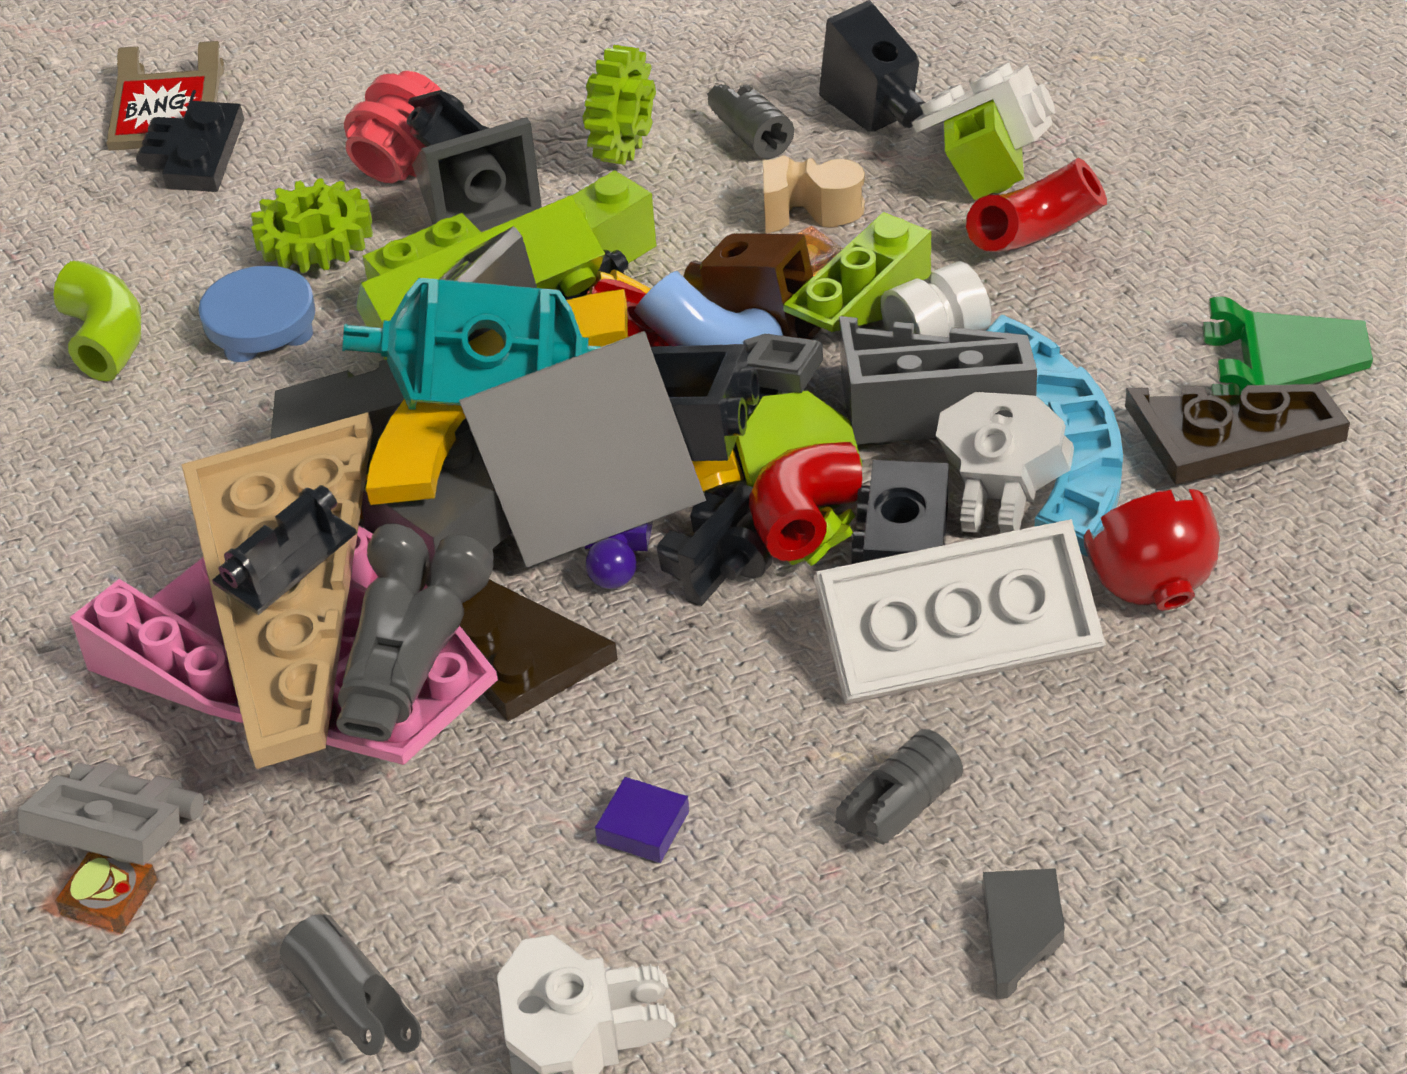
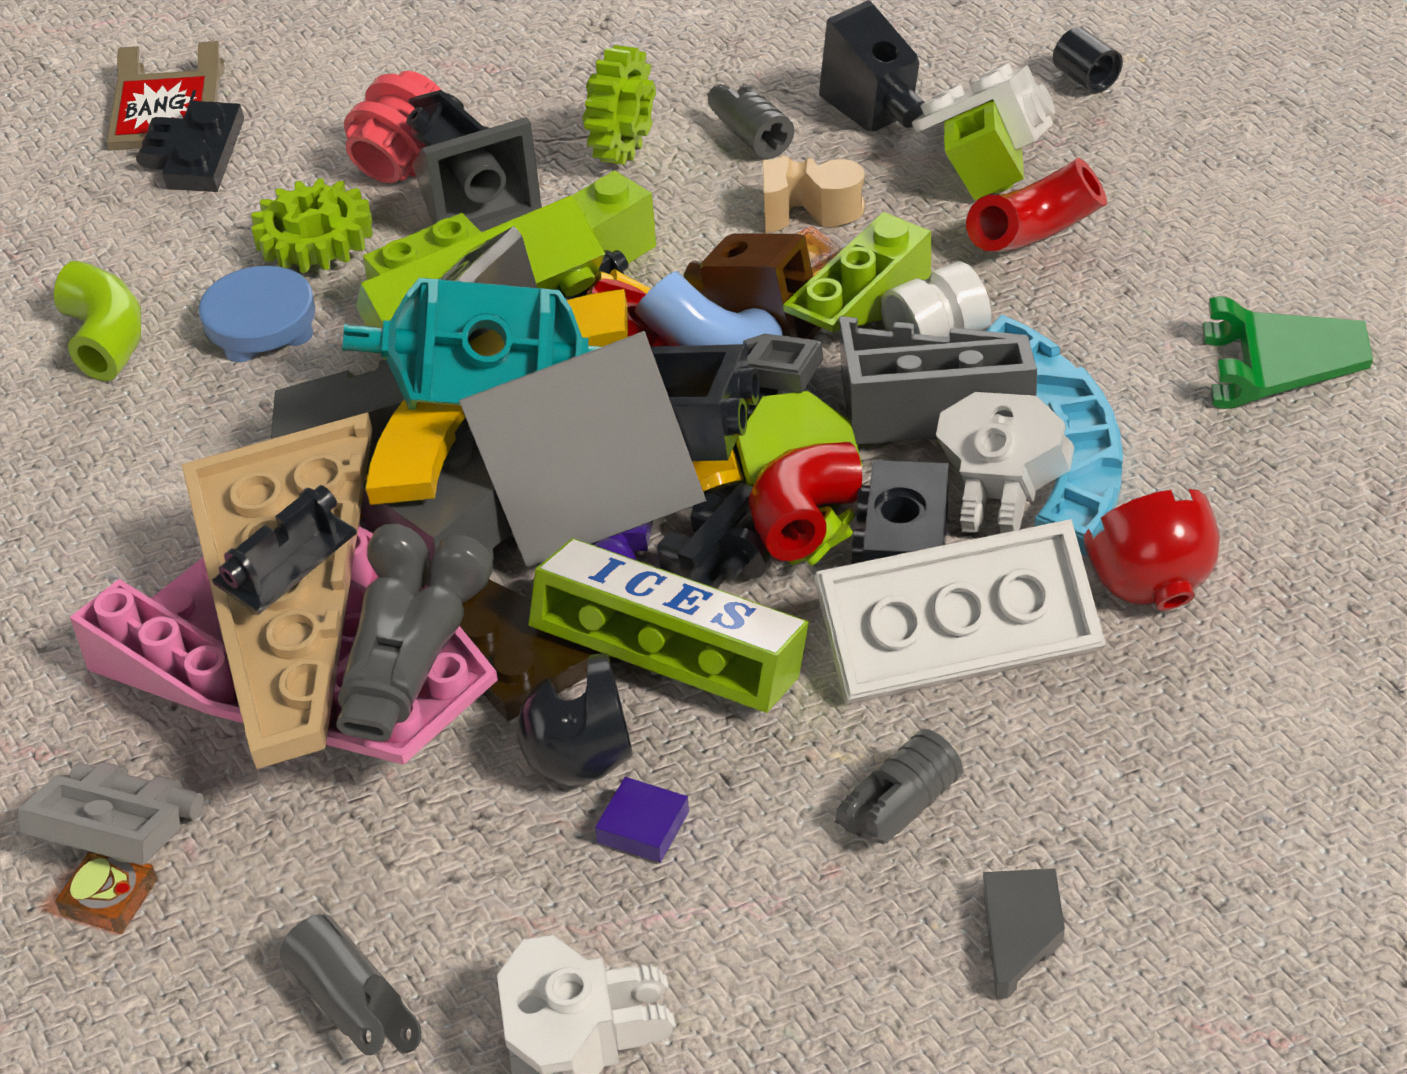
(578, 737): none -> black helmet
(668, 624): none -> lime brick
(1087, 60): none -> black beam
(1220, 433): dark brown wing -> none

